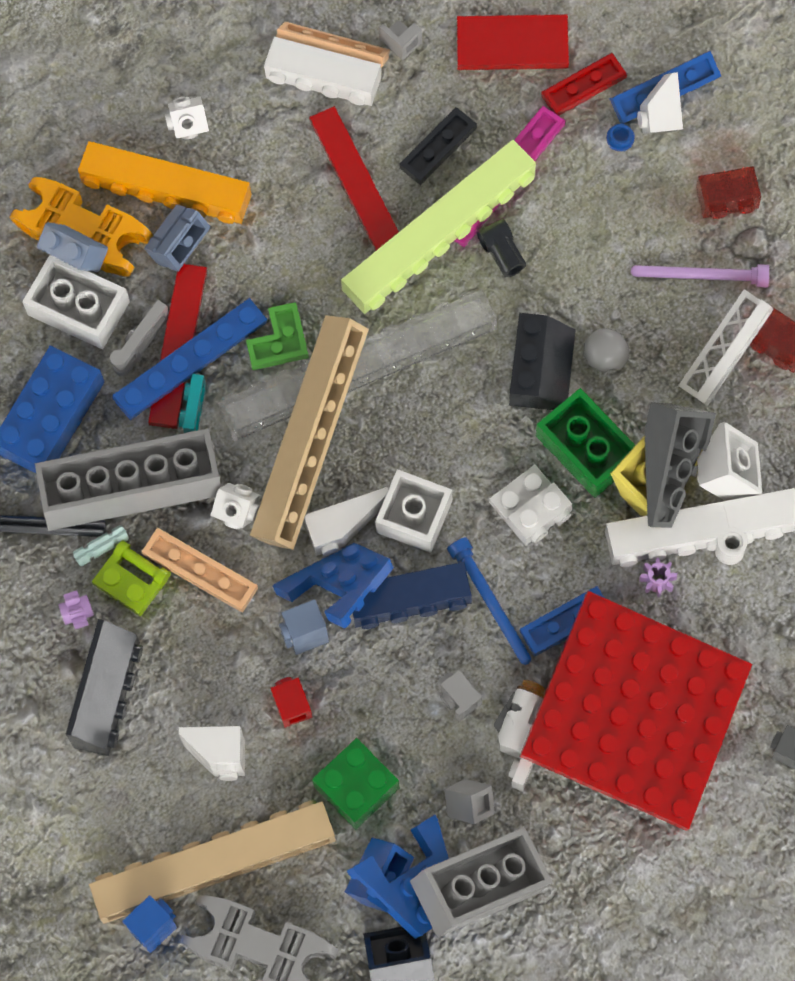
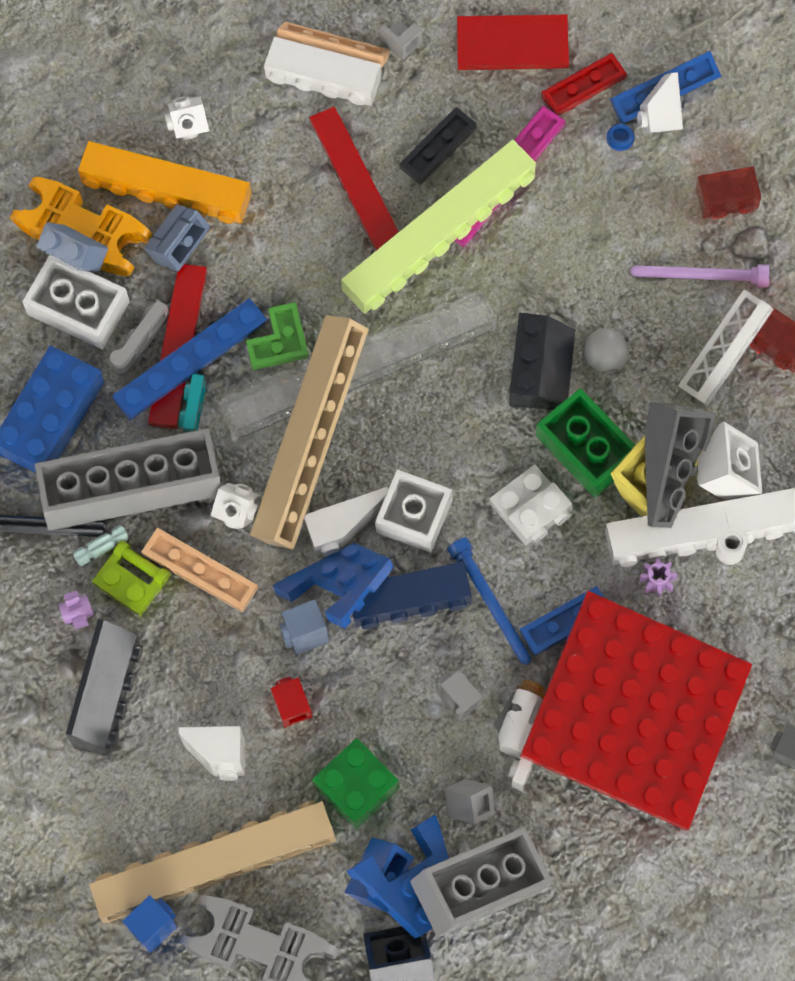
(498, 241): black piece -> none

